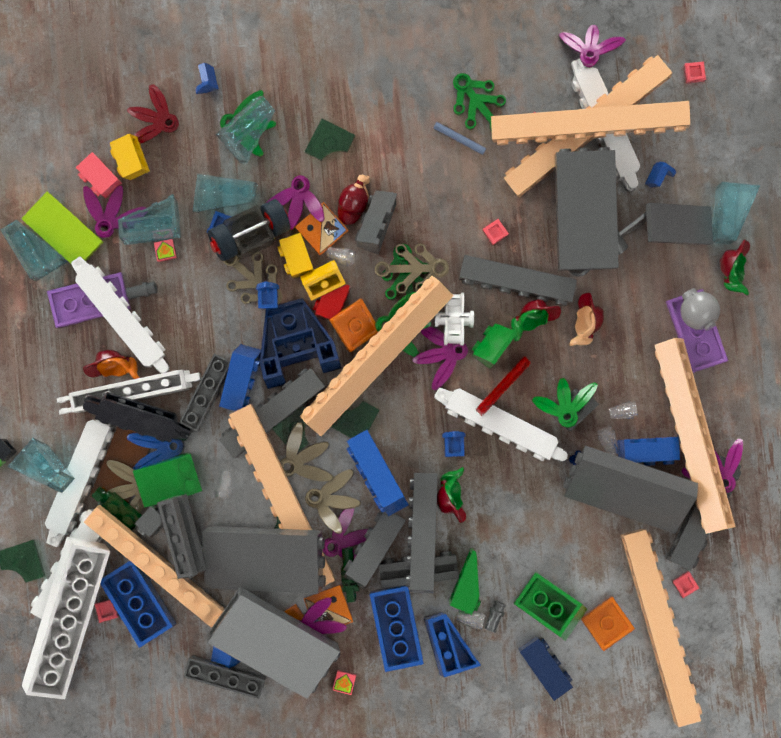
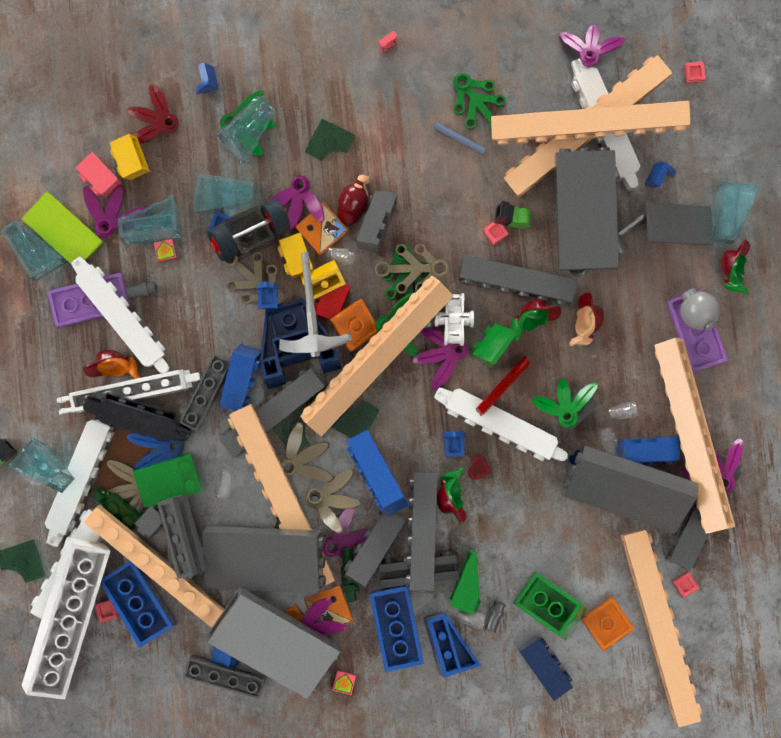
(313, 342): none -> light grey piece
(388, 41): none -> coral tile
(479, 468): none -> dark red tile
(512, 216): none -> leg

